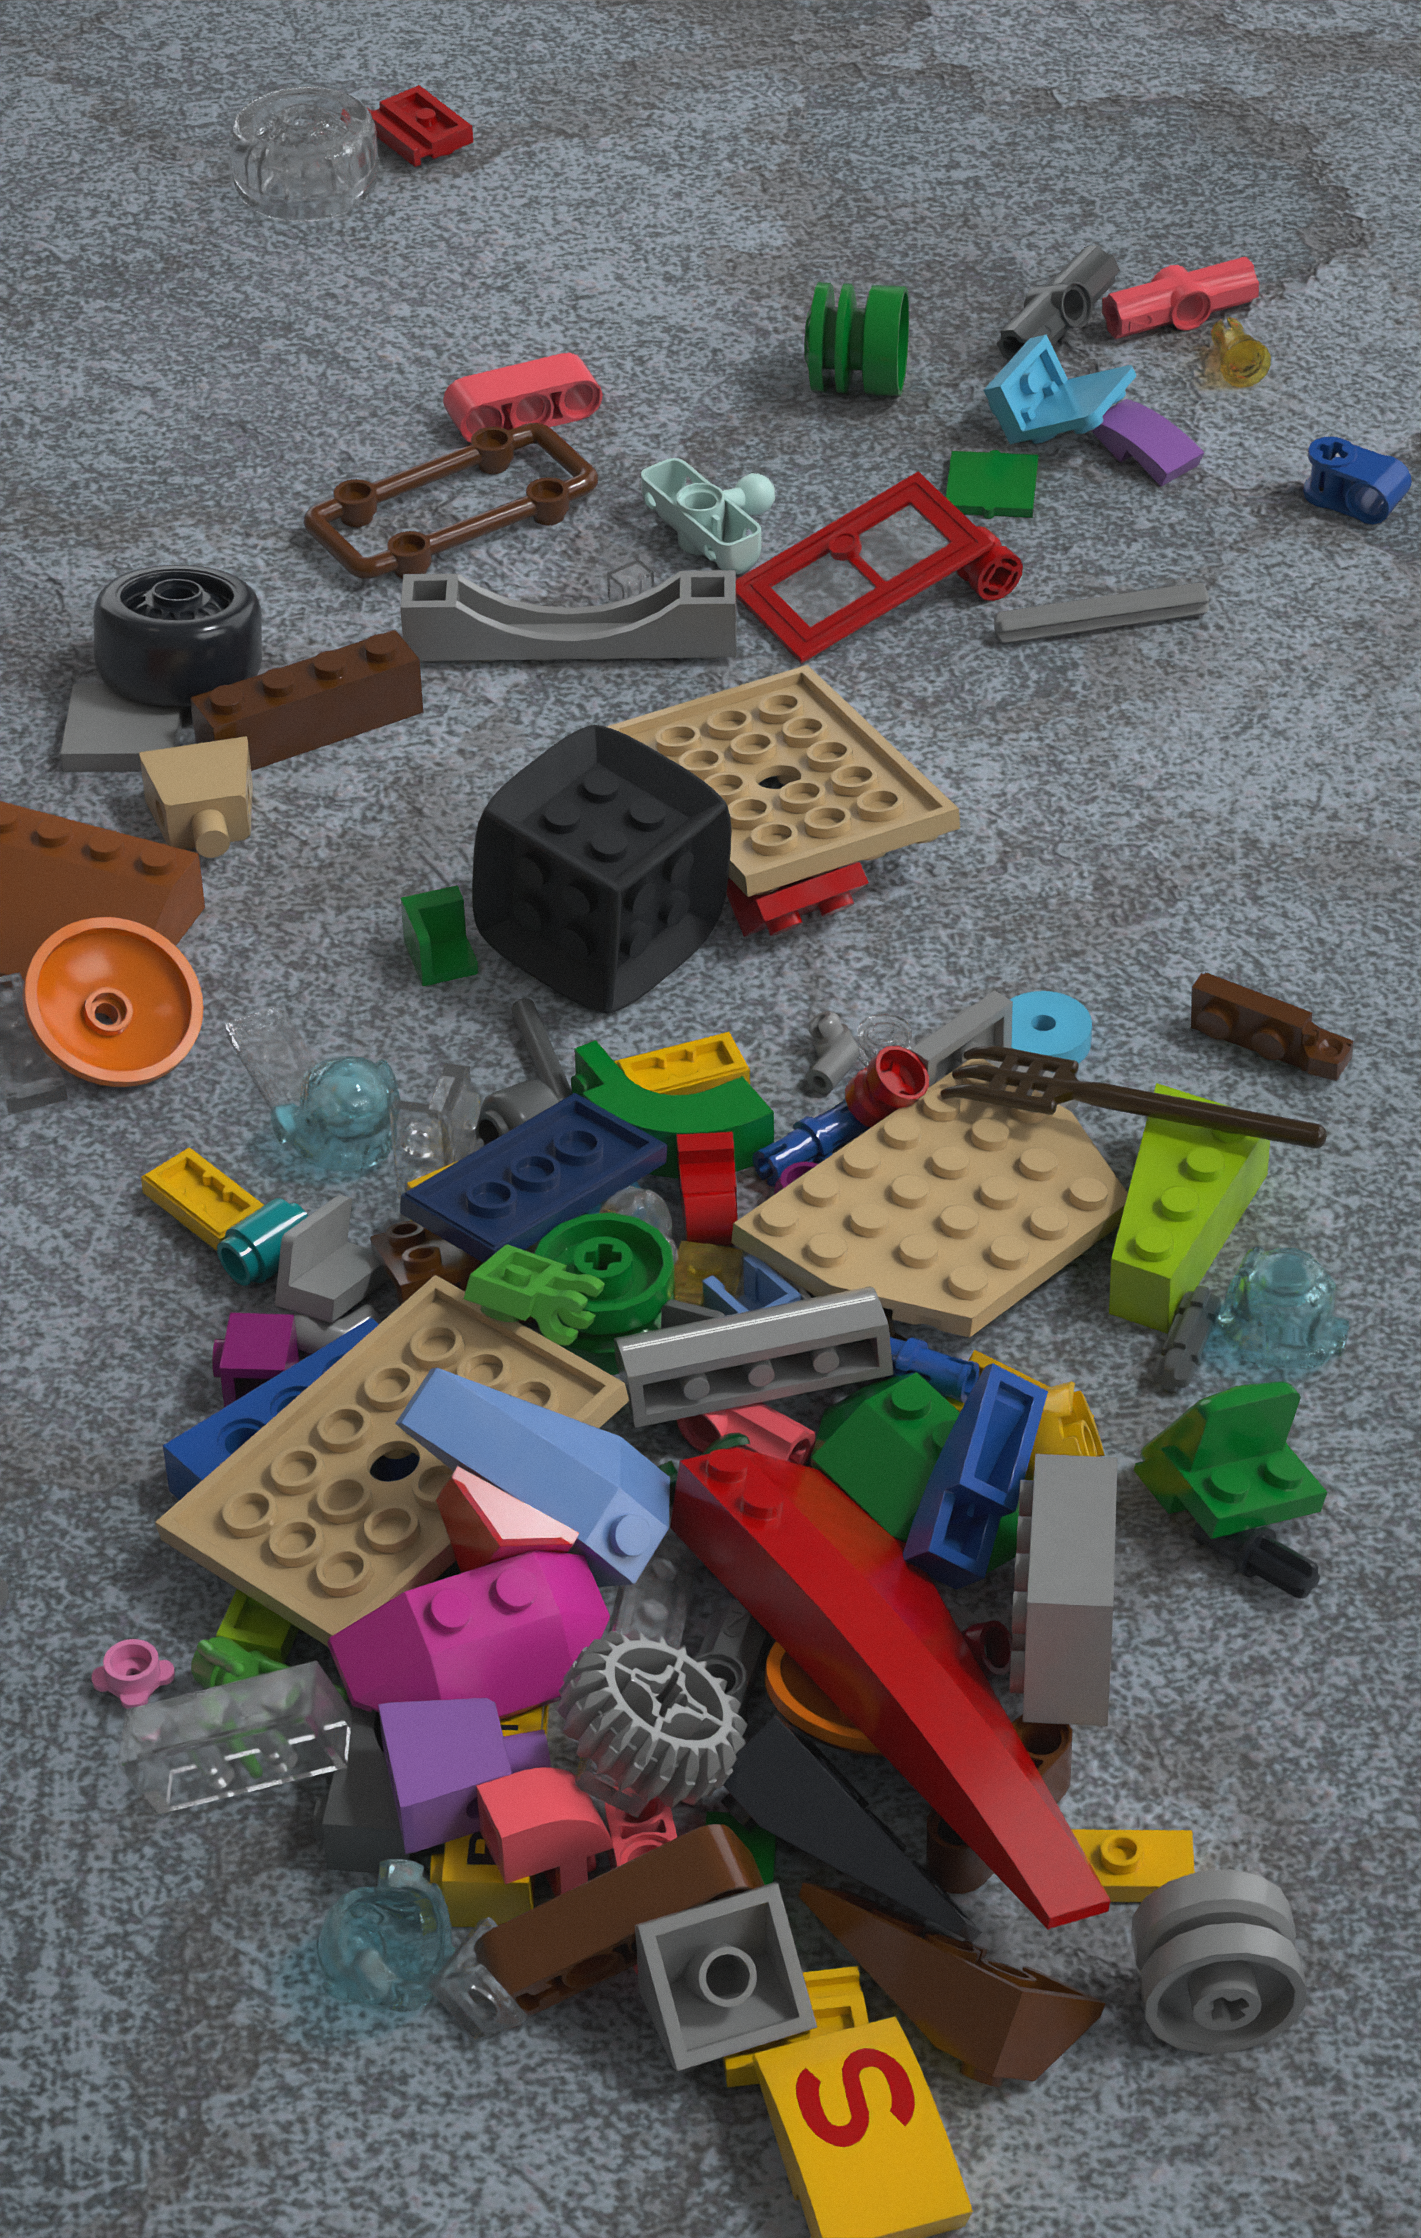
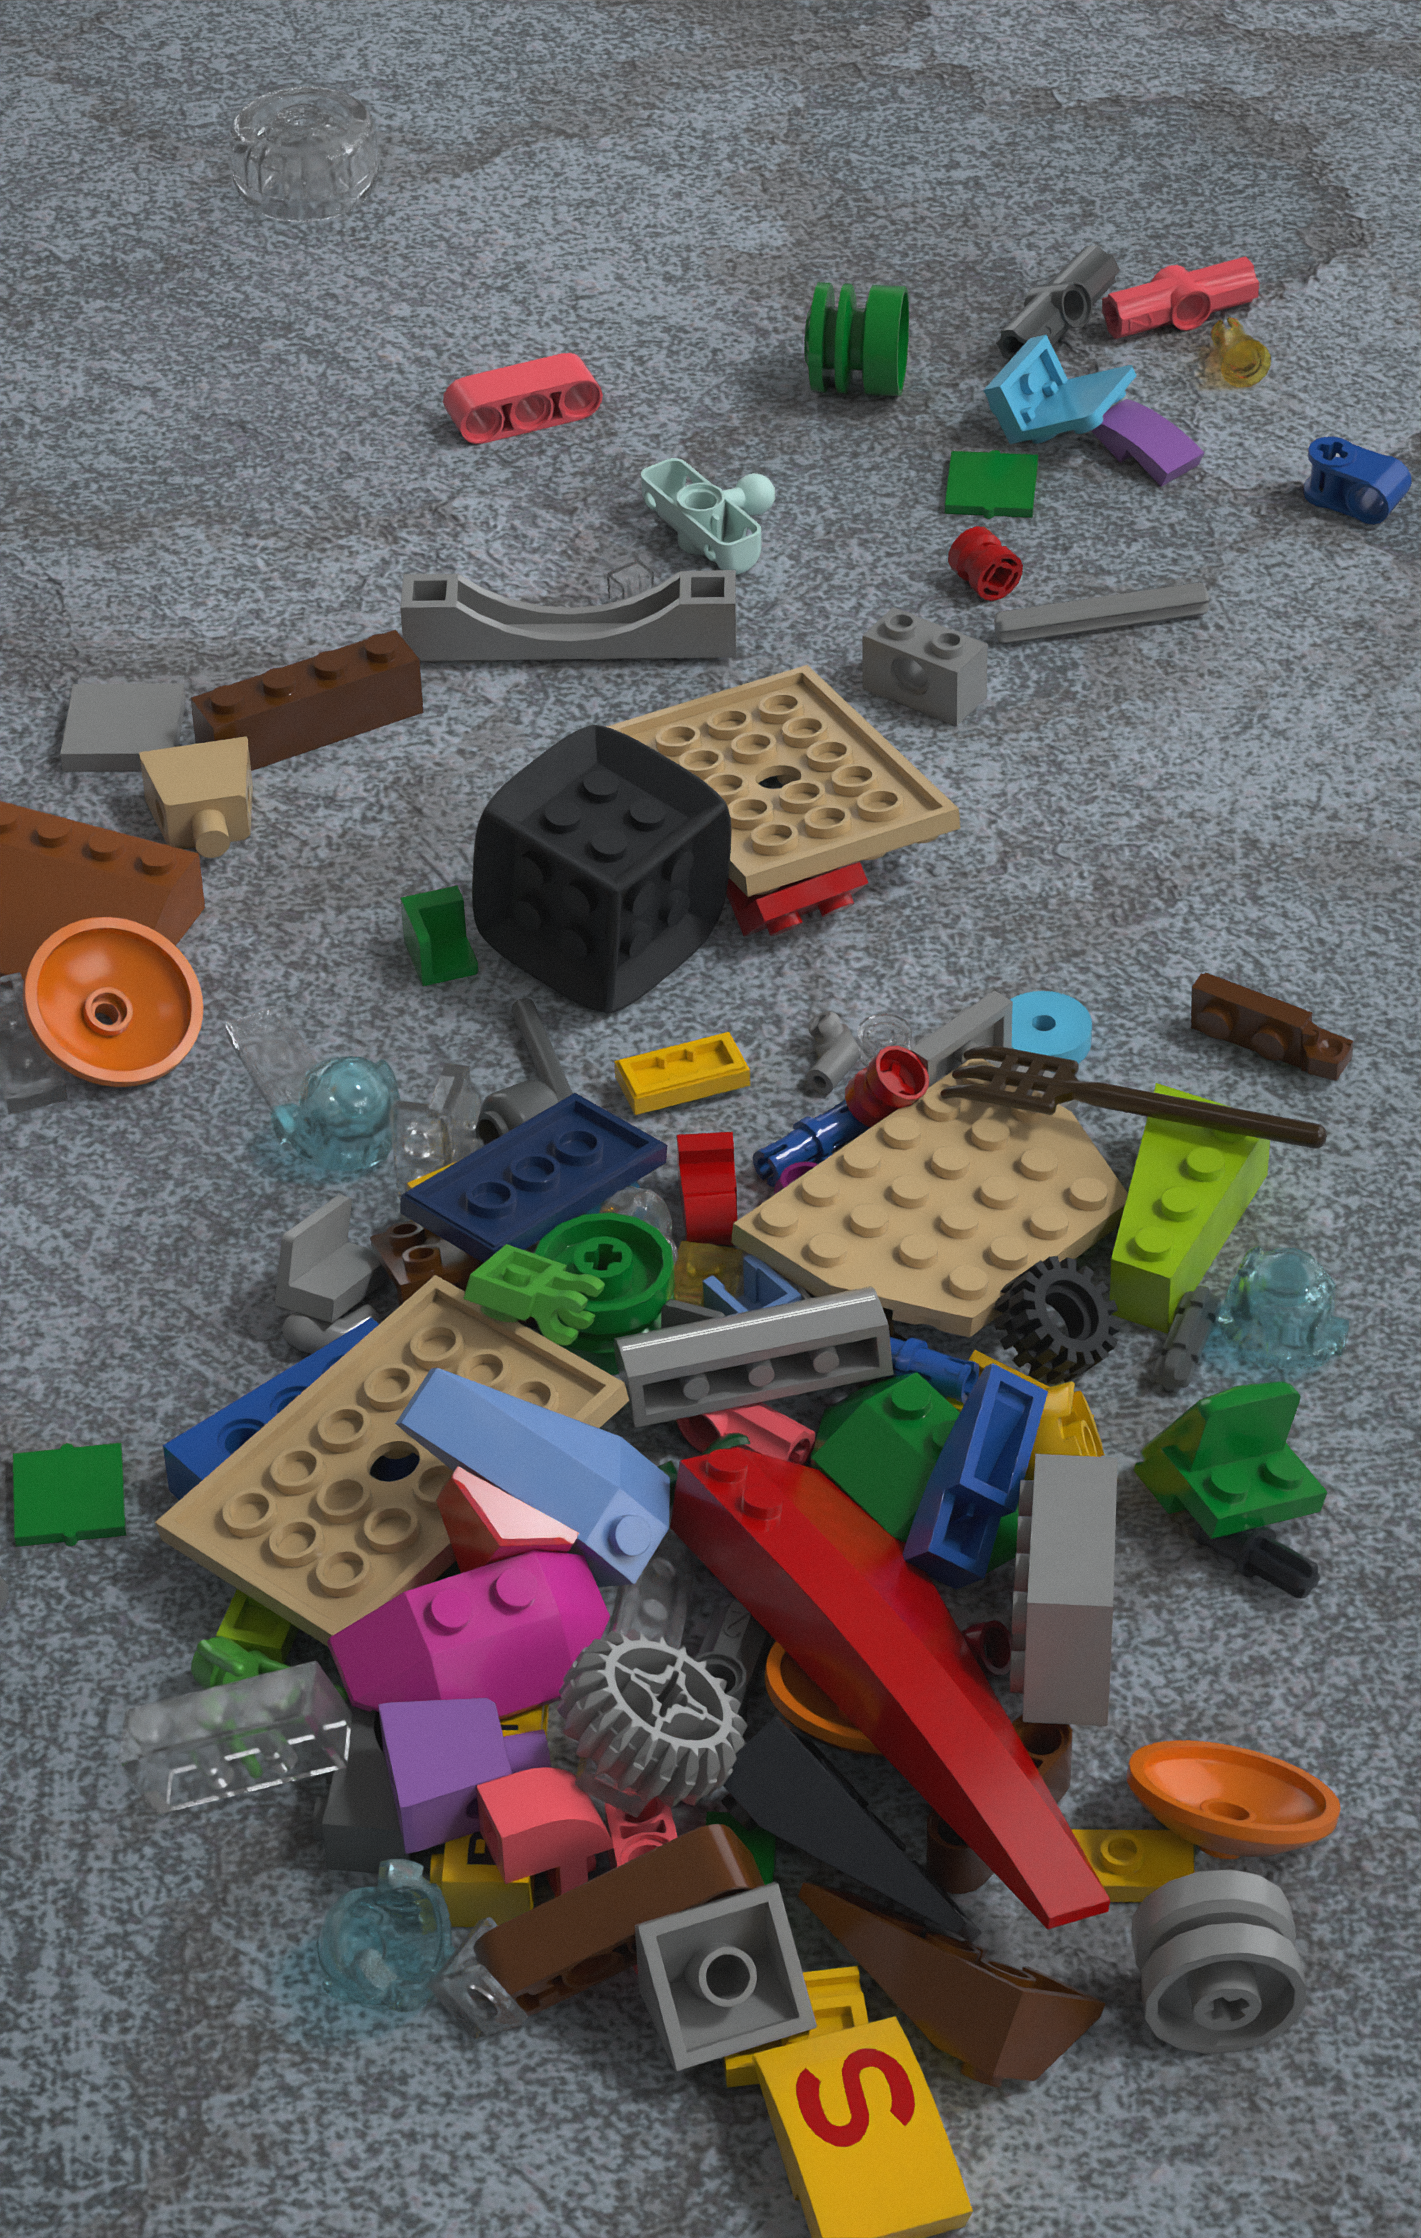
(68, 1494): none -> green piece
(132, 1672): bright pink plate -> none
(176, 633): black wheel -> none
(199, 1195): yellow plate -> none
(253, 1352): magenta brick -> none
(254, 1243): teal brick -> none
(411, 551): reddish brown bar -> none
(420, 126): red plate -> none
(724, 1108): green arch -> none
(860, 566): red door -> none
(924, 666): none -> light grey brick
(1035, 1335): none -> black tyre
(1231, 1798): none -> orange dish

